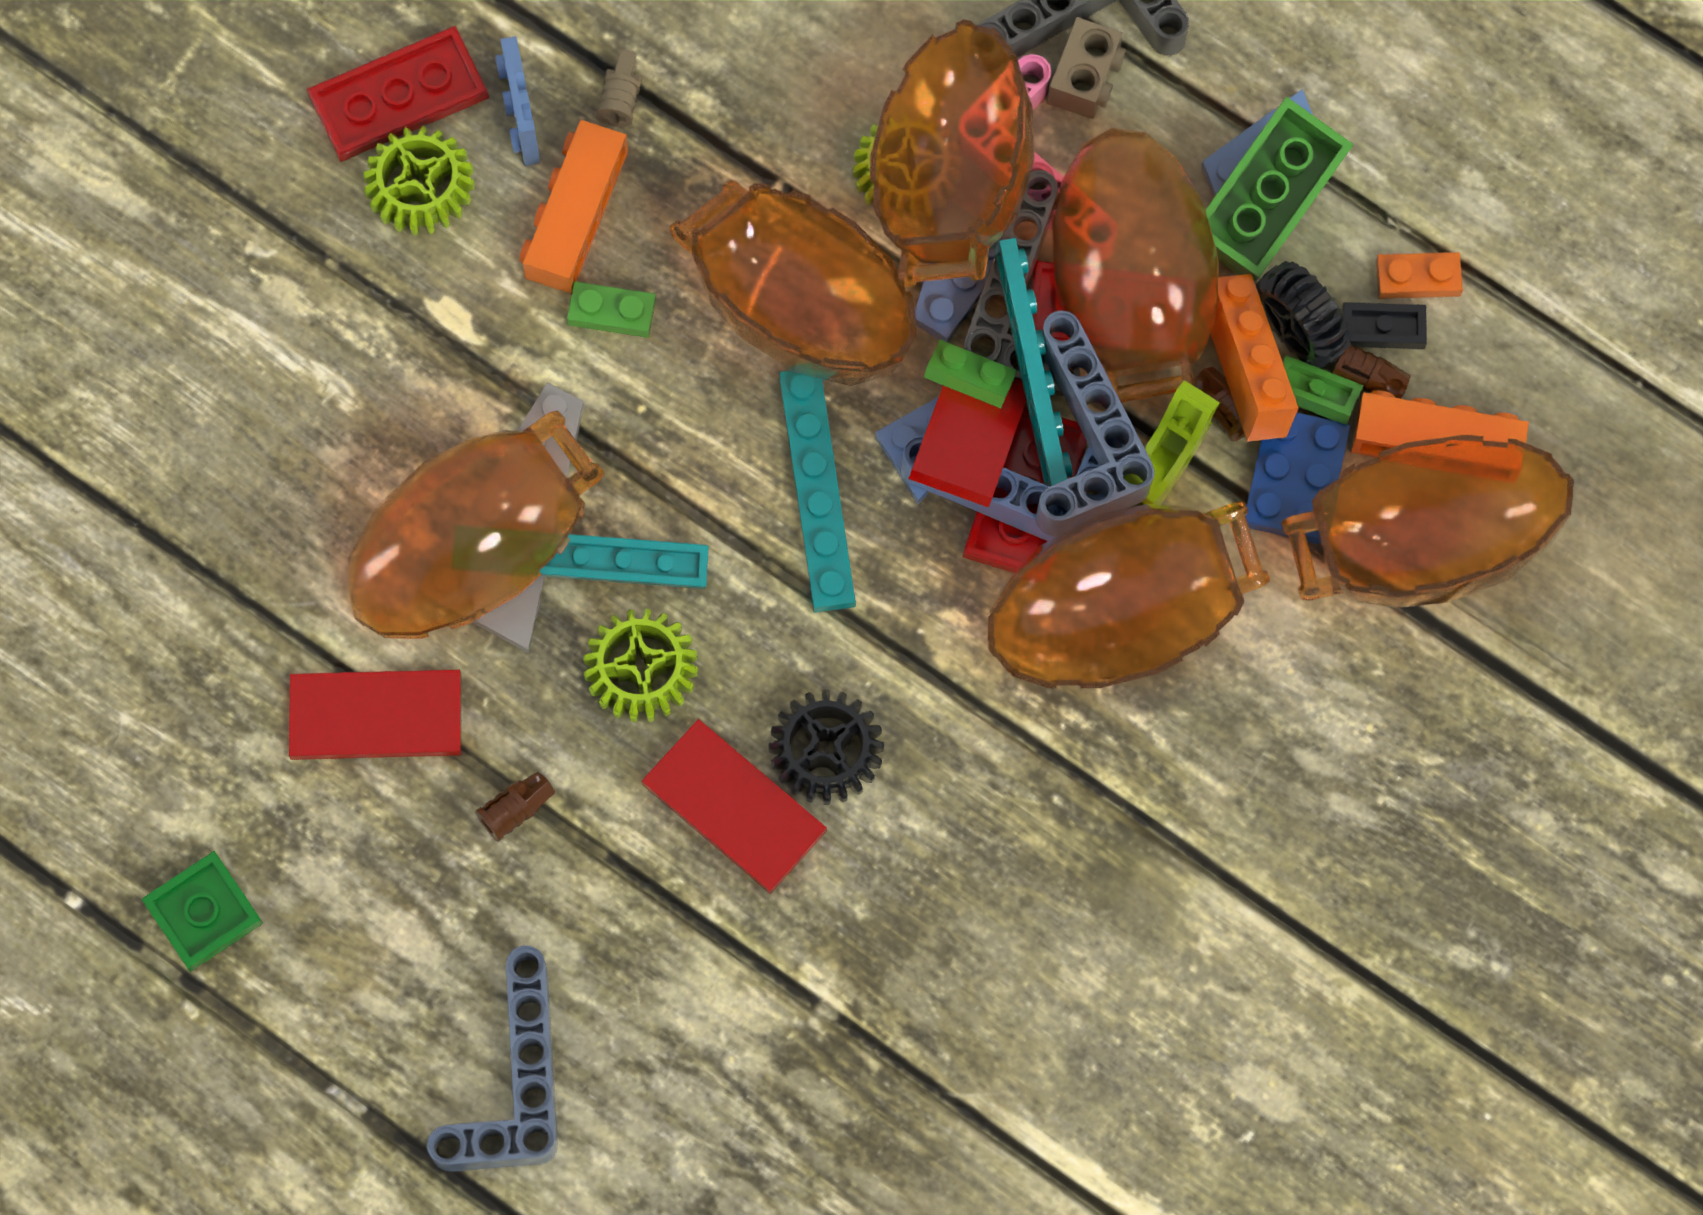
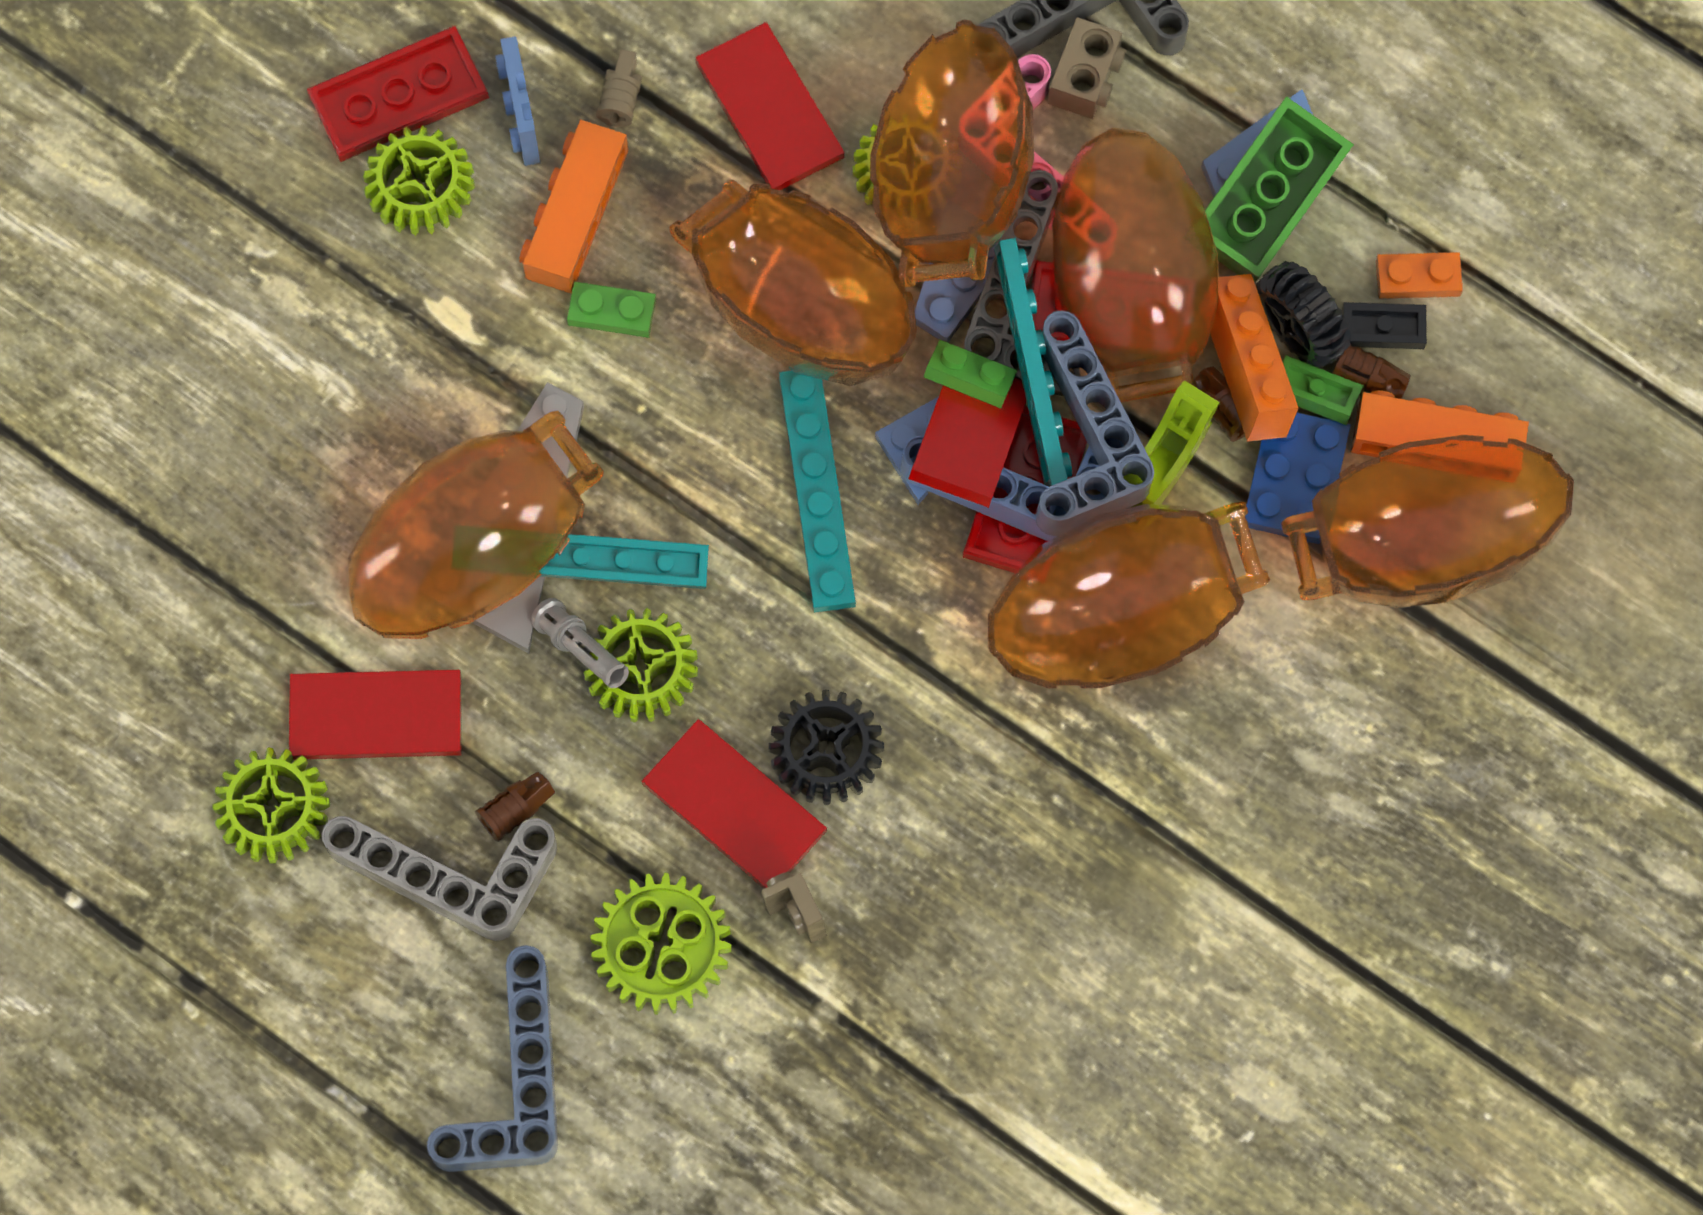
(202, 911): green plate -> none
(252, 805): none -> lime gear
(445, 880): none -> light grey beam
(606, 667): none -> light grey pin
(624, 932): none -> lime gear
(769, 107): none -> red tile
(793, 893): none -> dark tan bracket

